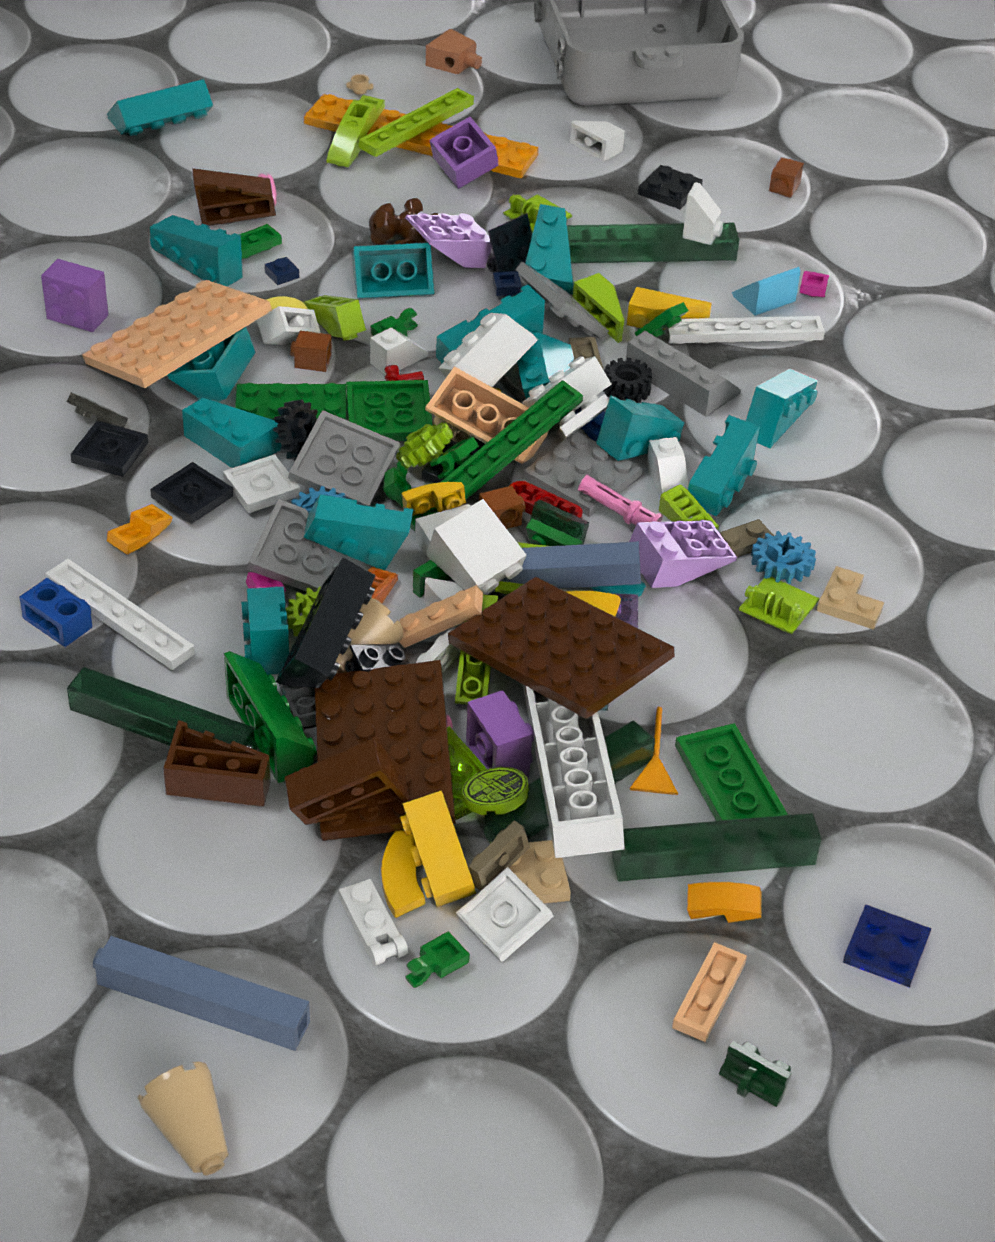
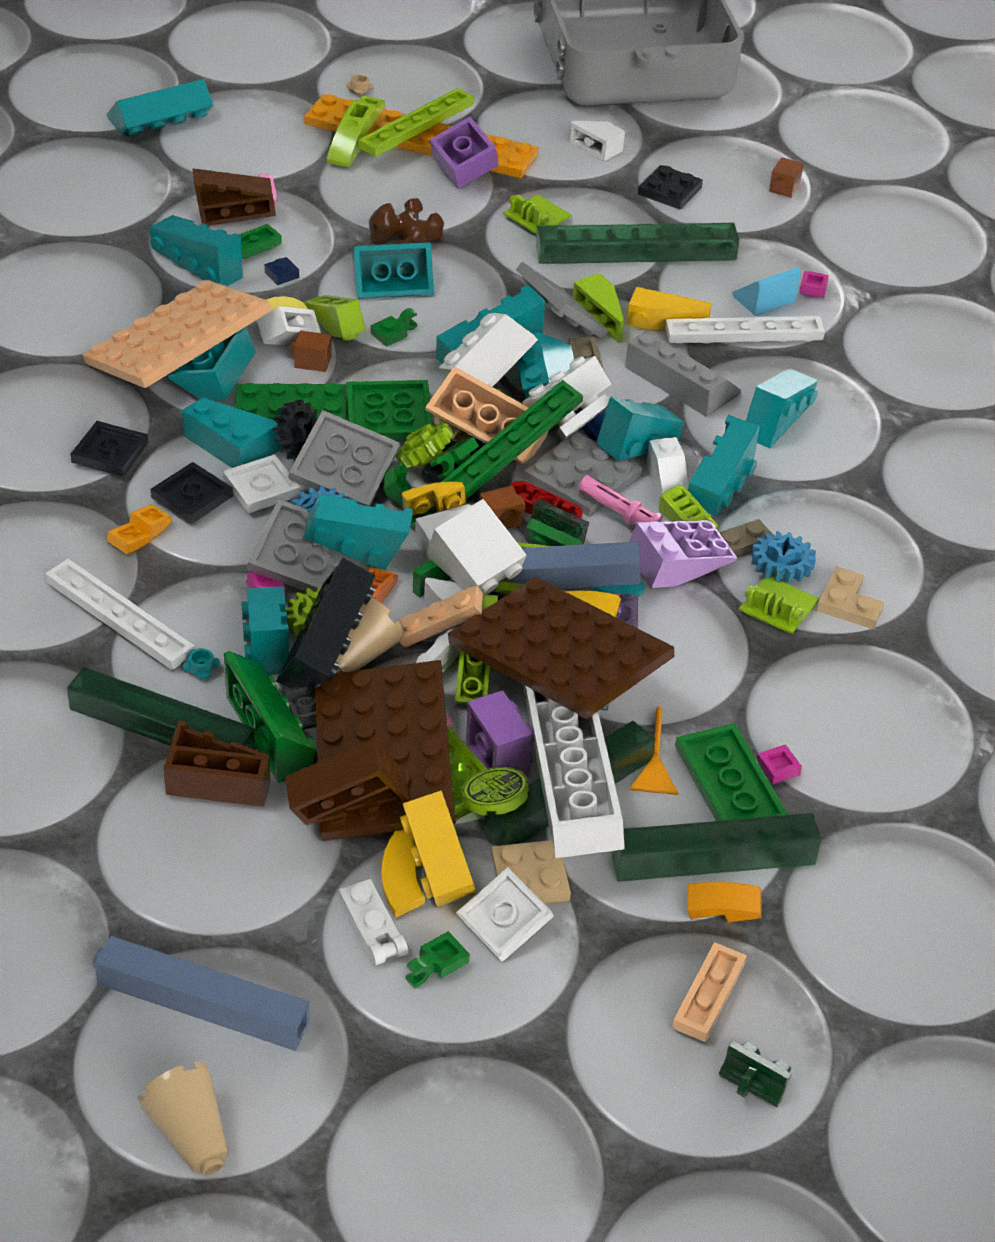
(56, 612): blue brick -> none
(75, 295): medium lavender brick -> none
(88, 407): clear smoke plate -> none
(201, 663): none -> teal plate
(375, 656): black hinge -> none
(392, 374): red arm -> none
(394, 349): white slope -> none
(452, 53): nougat torso -> none
(455, 237): lavender slope -> none
(500, 854): dark tan plate -> none
(506, 283): dark blue plate -> none
(510, 244): black hinge -> none
(550, 247): teal wedge -> none
(628, 380): black tyre -> none
(668, 318): green plate -> none
(701, 216): white slope -> none
(779, 764): none -> dark pink plate
(887, 945): clear blue plate -> none

